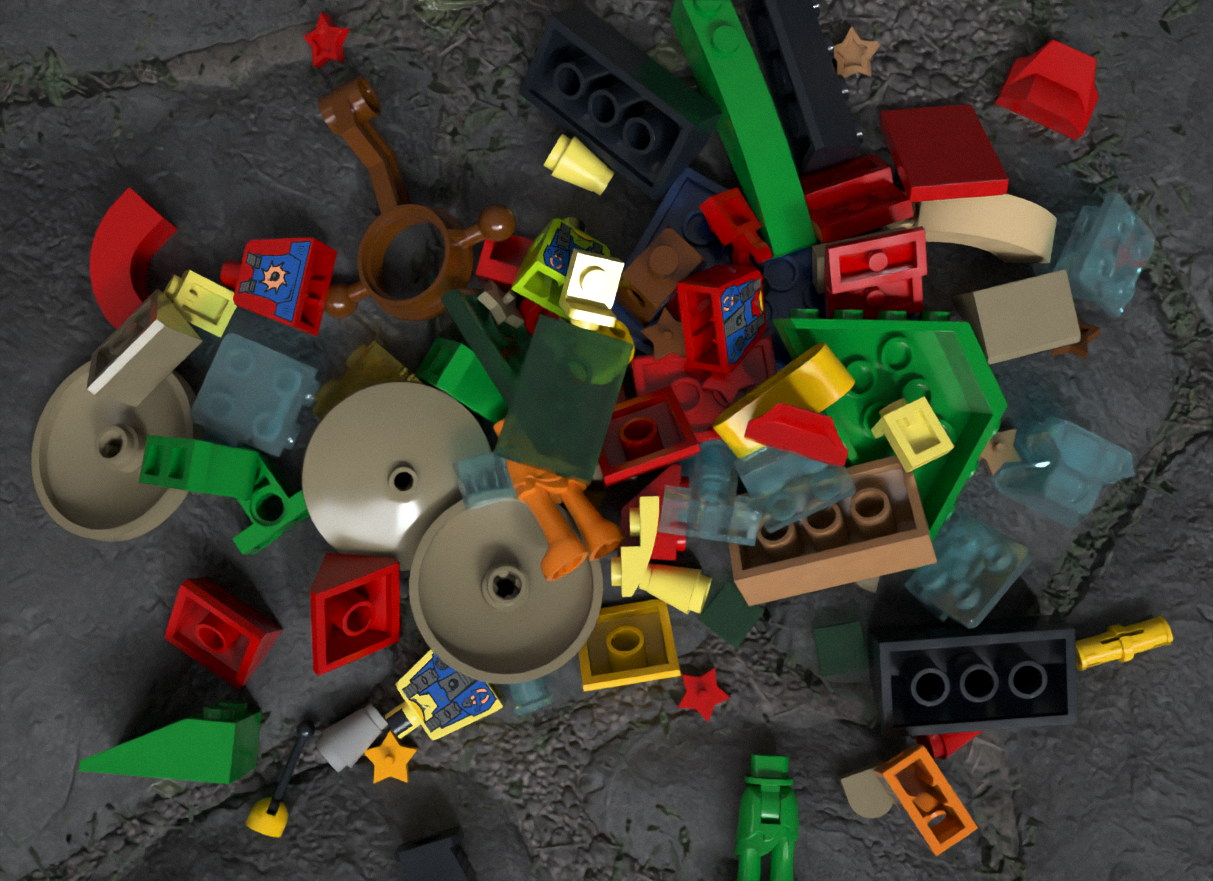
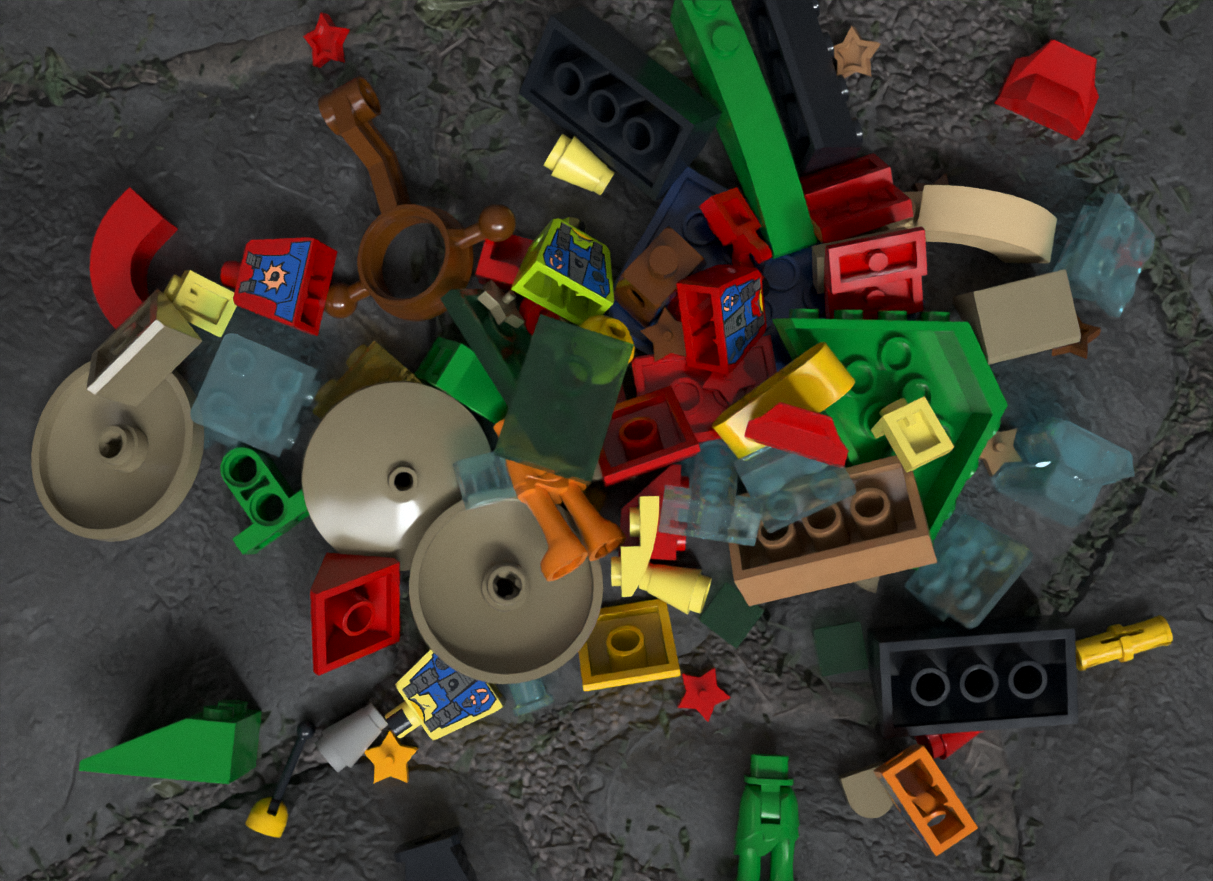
(199, 466): green tile -> none
(220, 630): red slope -> none
(591, 289): bracket -> none
(942, 153): red tile -> none

